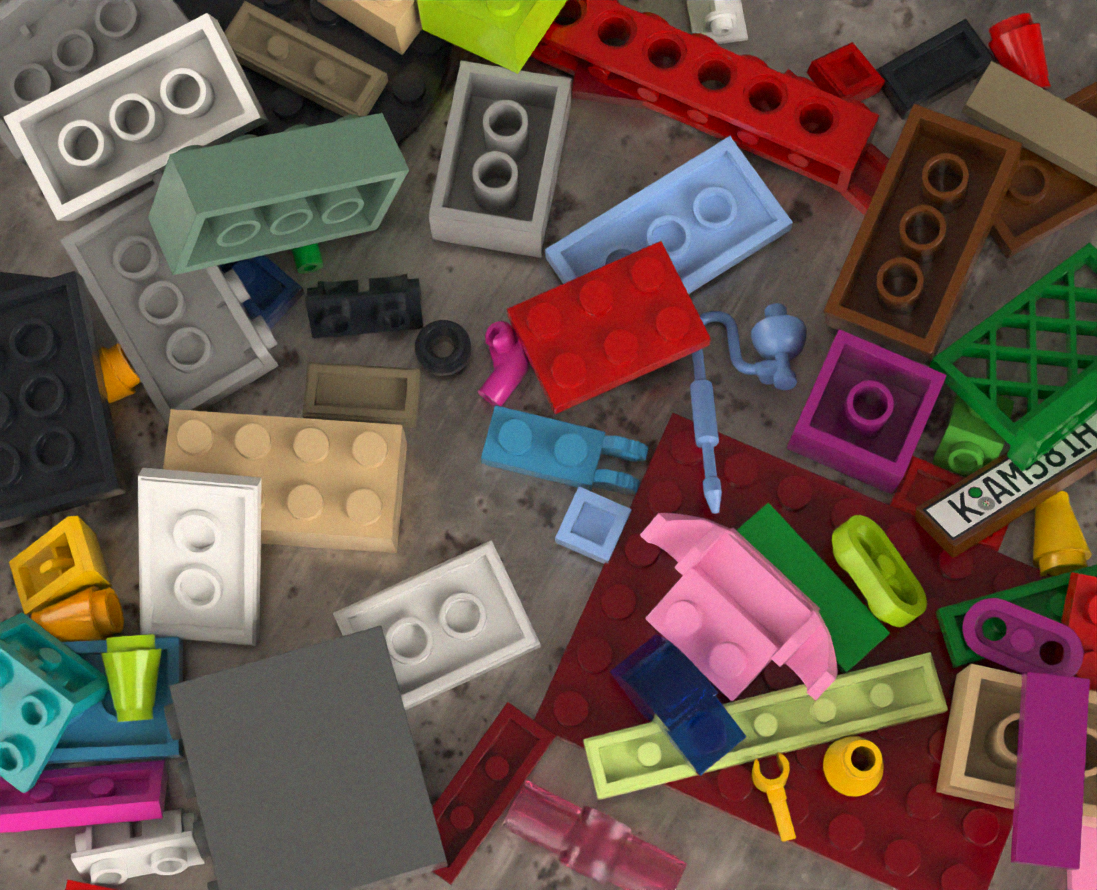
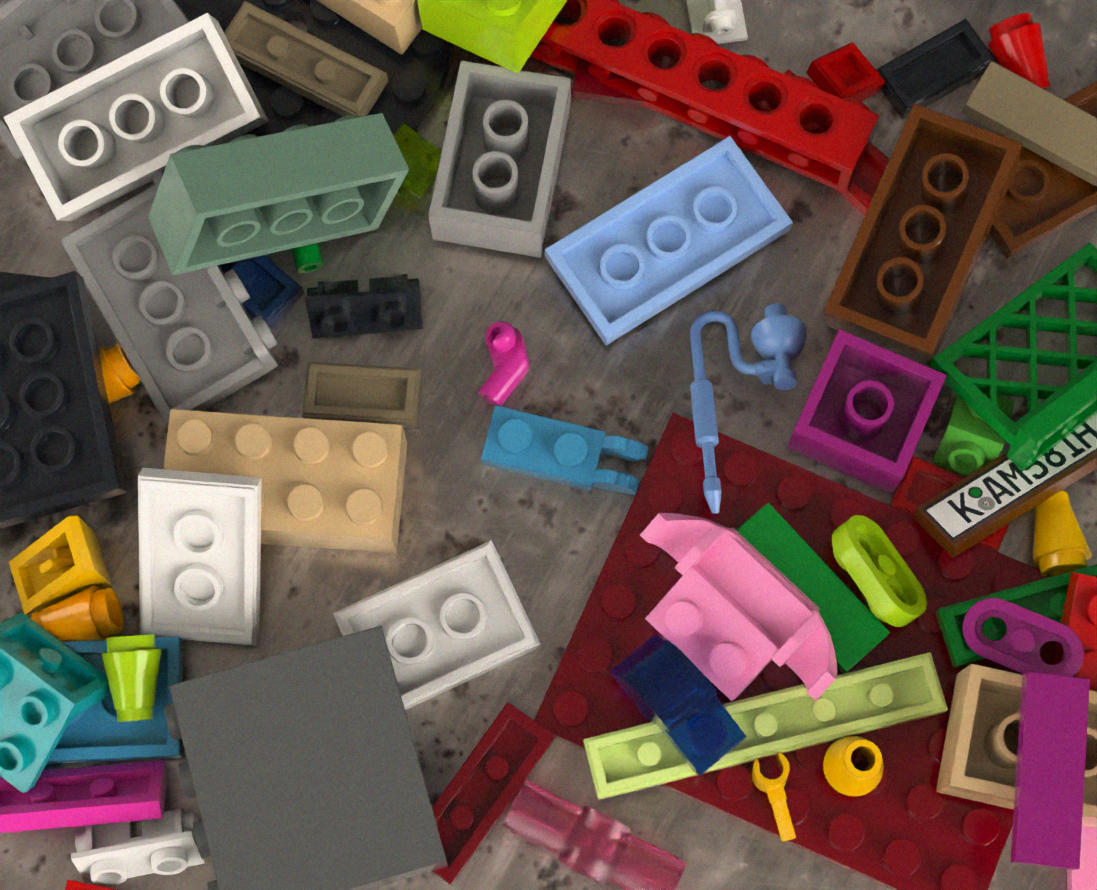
(421, 160): none -> clear neon green plate
(438, 332): black plate -> none
(592, 525): light blue plate -> none
(608, 327): red plate -> none

